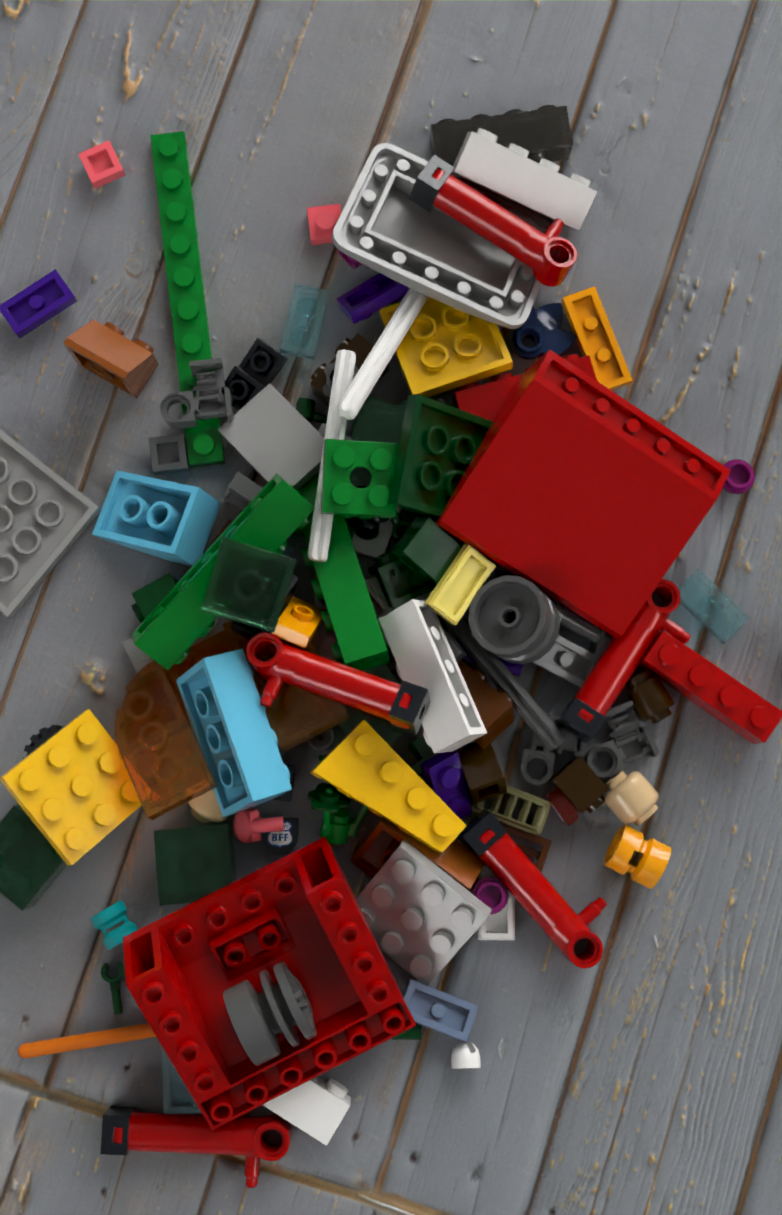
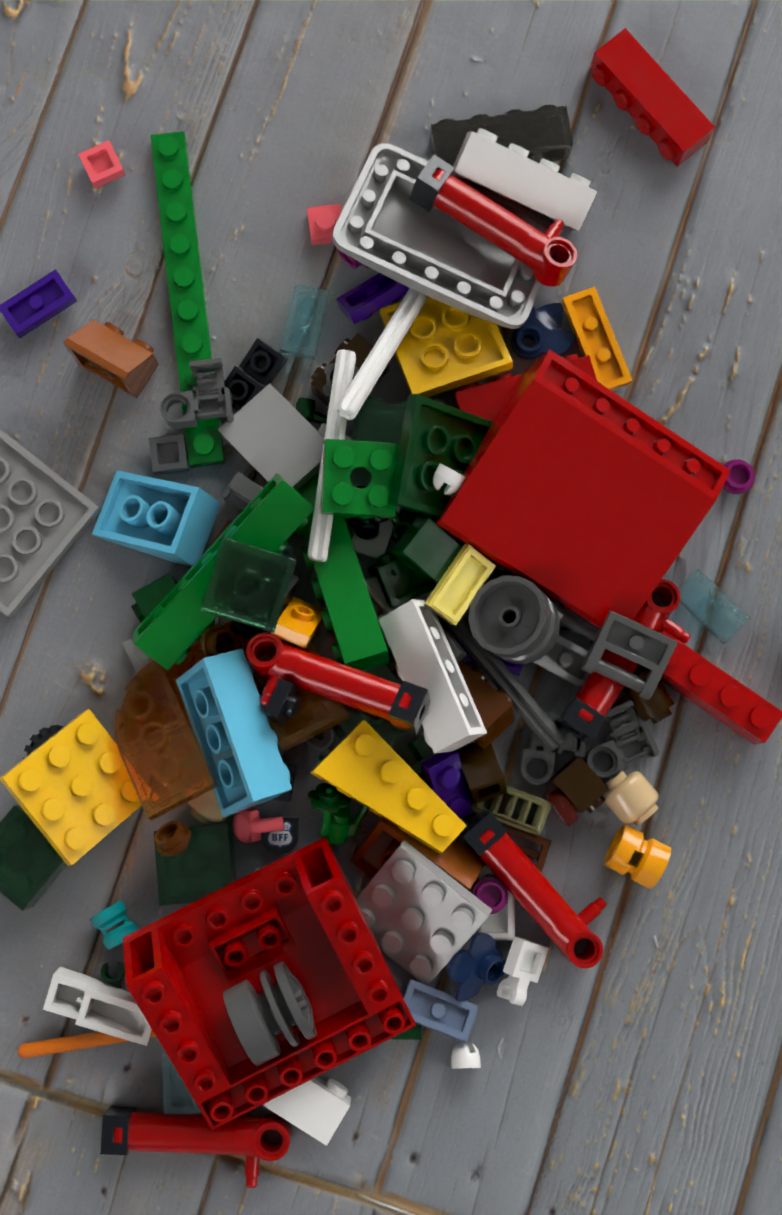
(97, 1006): none -> white slope
(172, 838): none -> reddish brown plate
(225, 641): none -> reddish brown plate
(283, 703): none -> black plate
(450, 477): none -> white hinge
(476, 966): none -> dark blue plate
(522, 966): none -> white plate
(634, 643): none -> dark grey plate
(650, 97): none -> red brick

